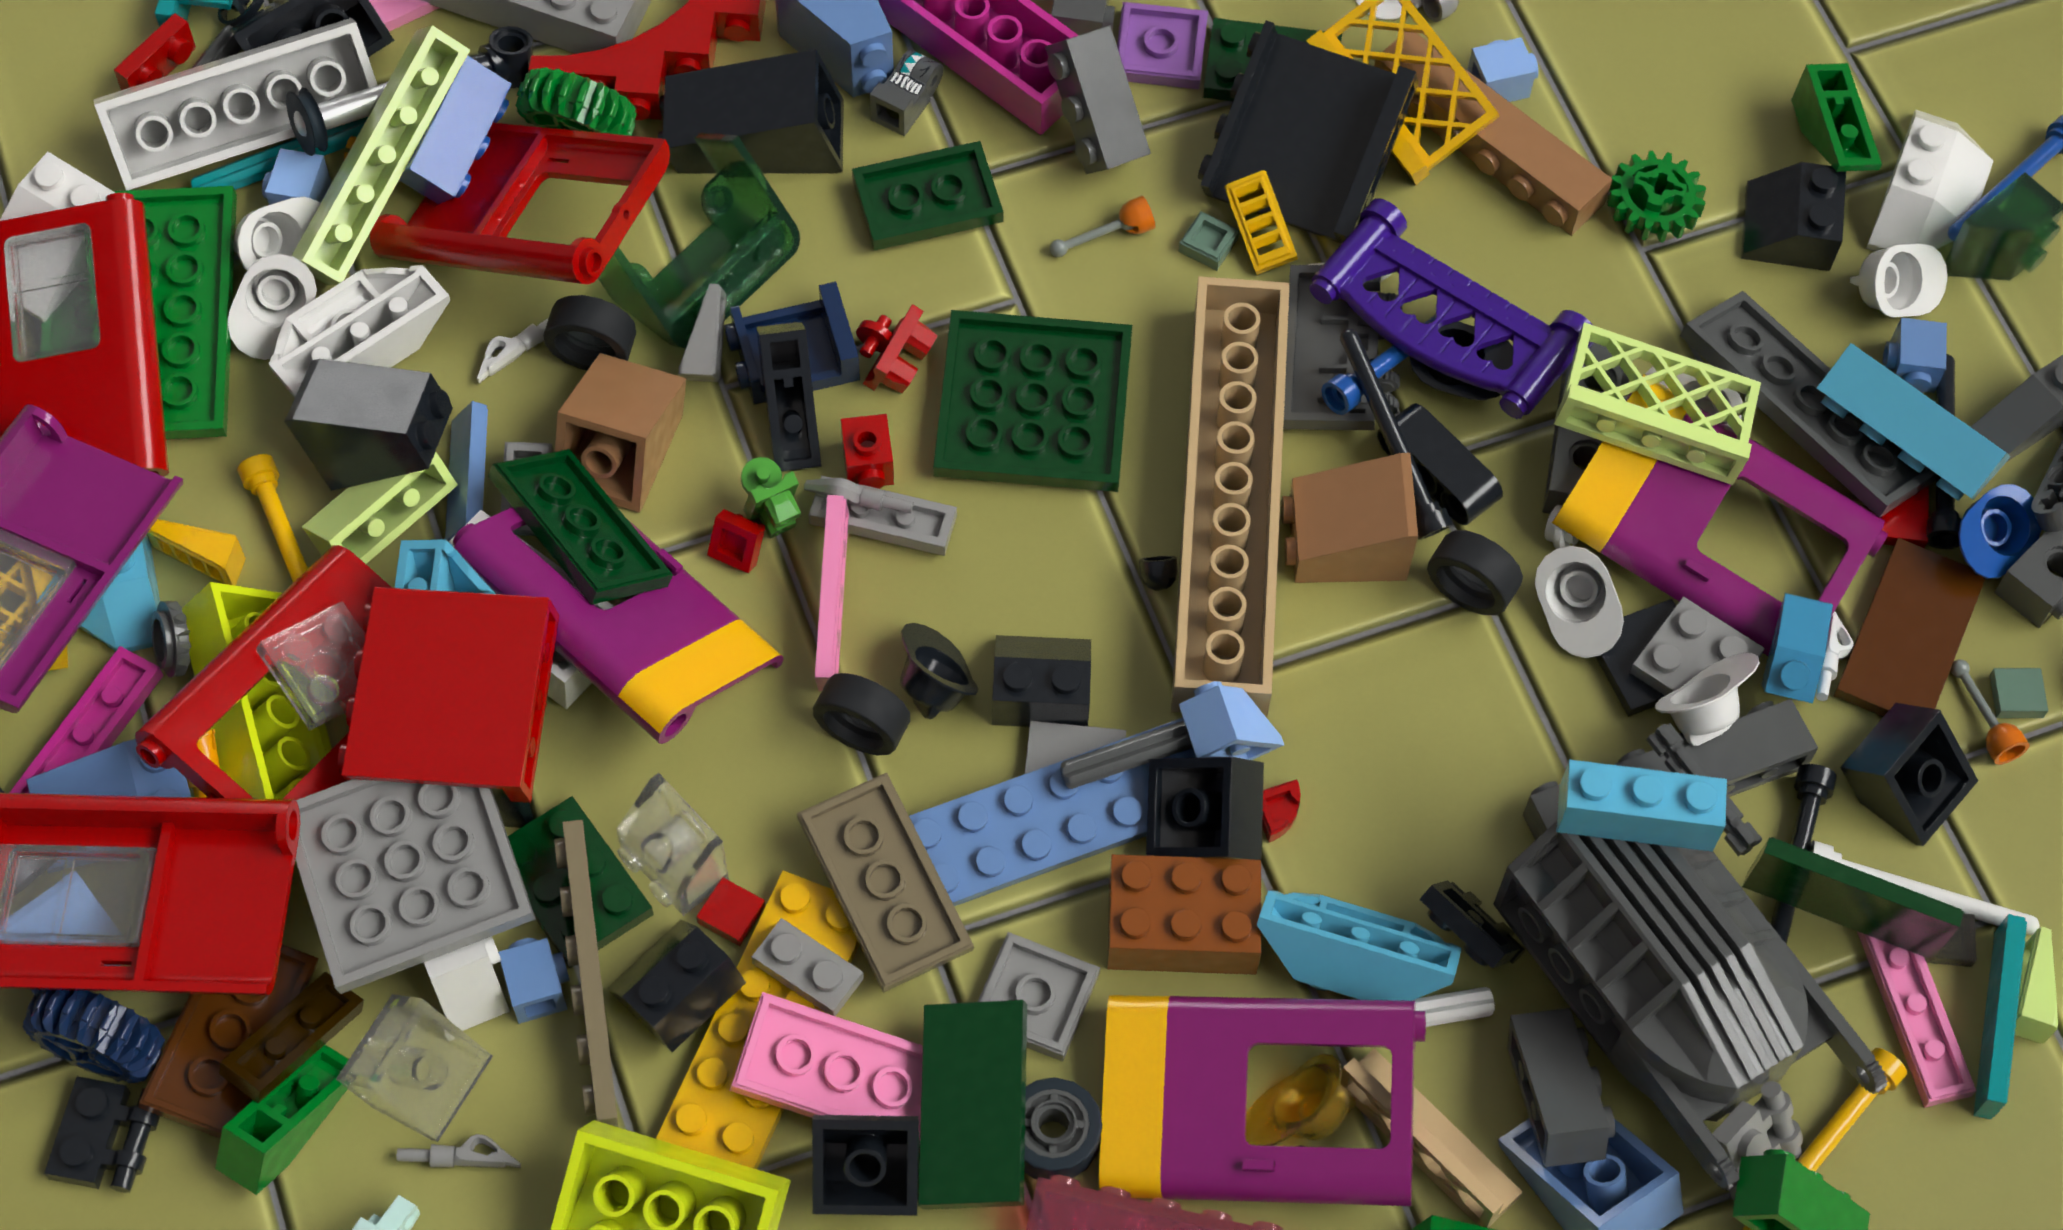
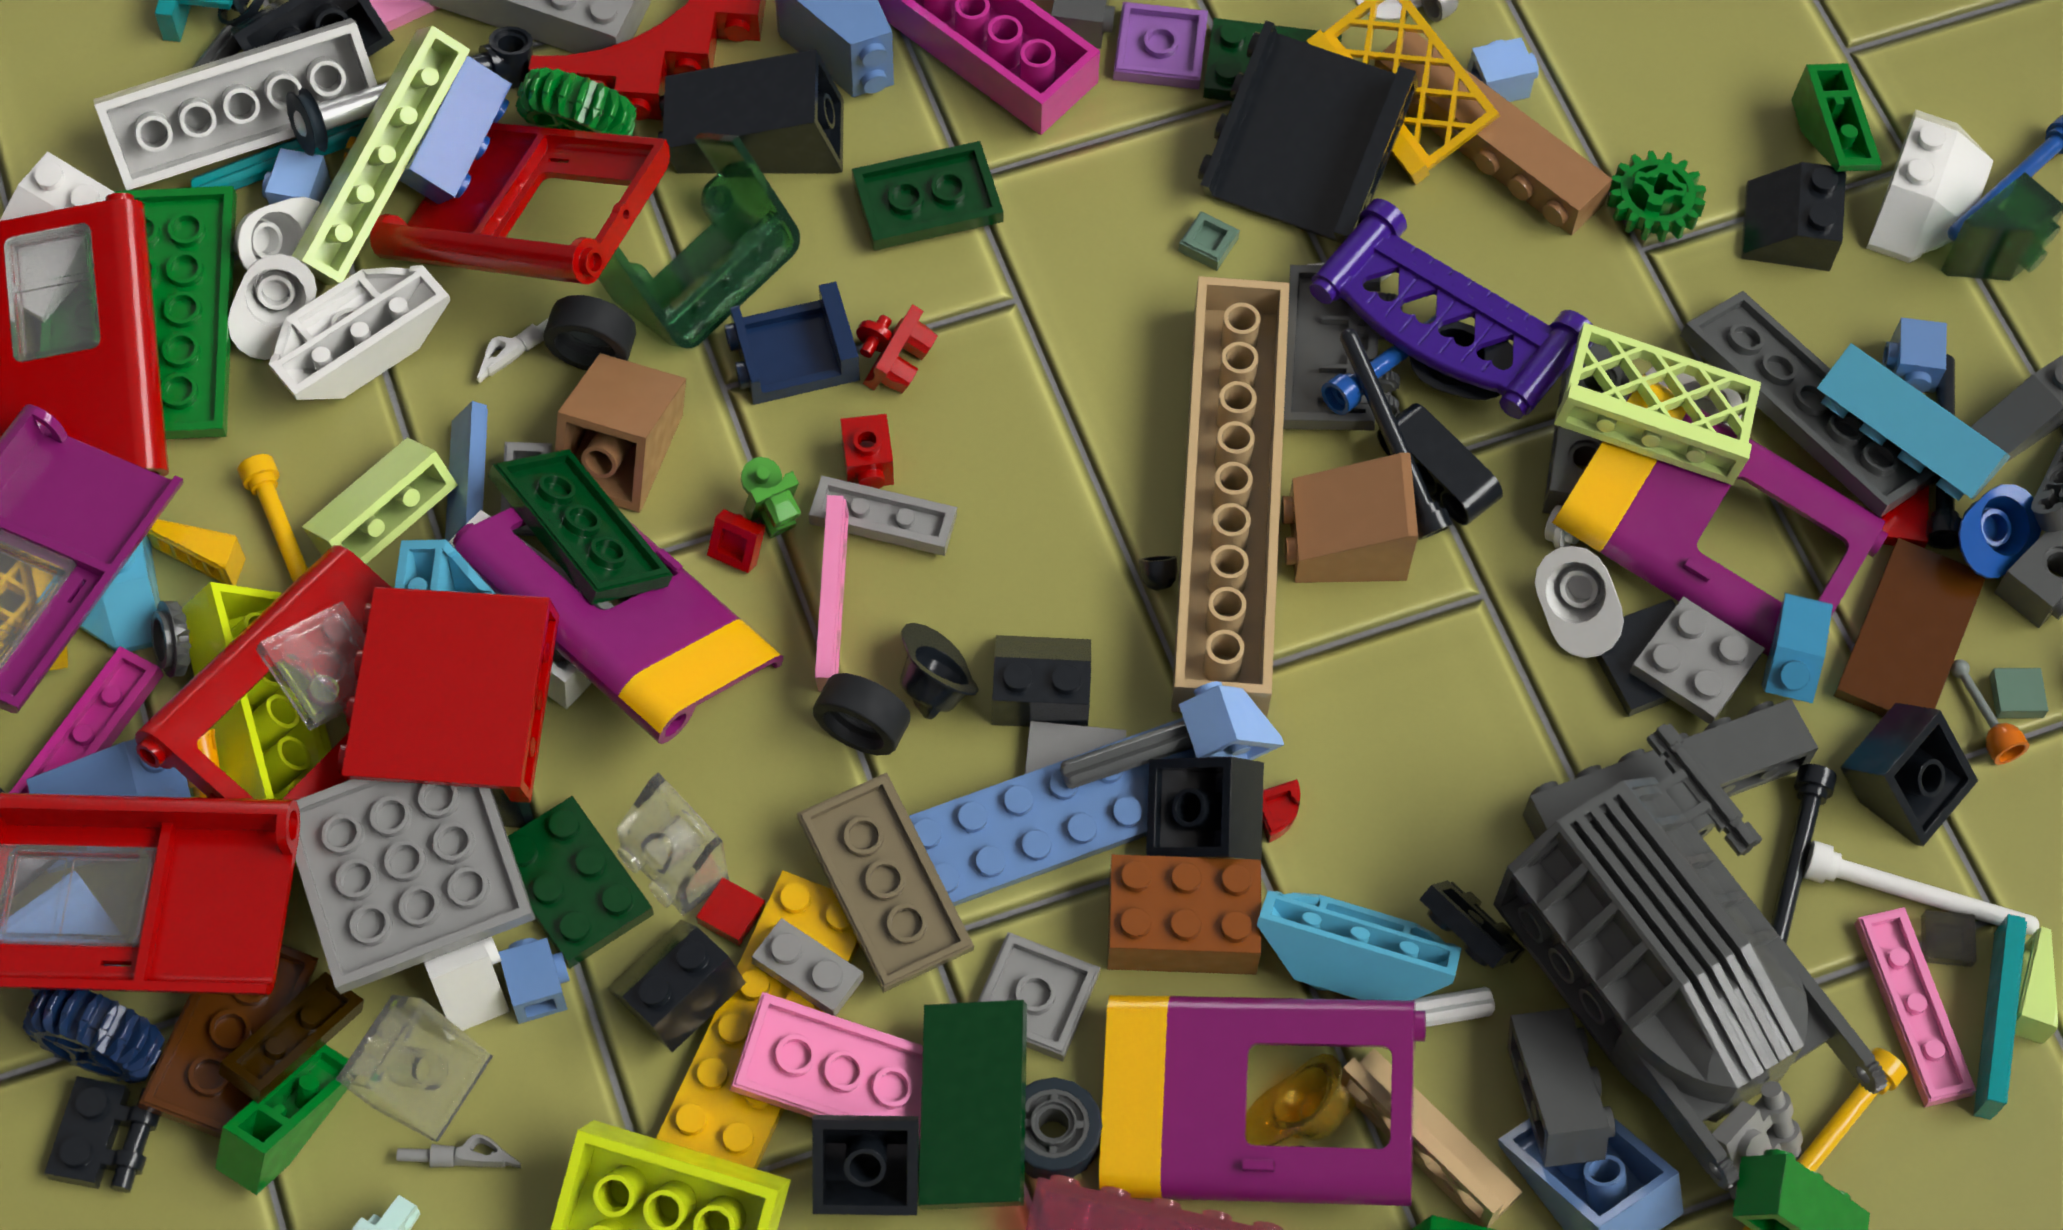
(157, 54): red plate -> none
(367, 421): black slope -> none
(587, 996): dark tan plate -> none
(704, 349): light grey slope -> none
(789, 395): black slope -> none
(856, 494): light grey hand -> none
(905, 92): dark grey leg -> none
(1033, 401): dark green plate -> none
(1097, 100): brick -> none
(1134, 218): hinge -> none
(1252, 195): yellow slope -> none
(1475, 572): black tyre -> none
(1642, 805): medium azure brick -> none
(1710, 700): white piece -> none
(1833, 653): white hand -> none
(1853, 898): dark green tile -> none
(1903, 280): white piece -> none

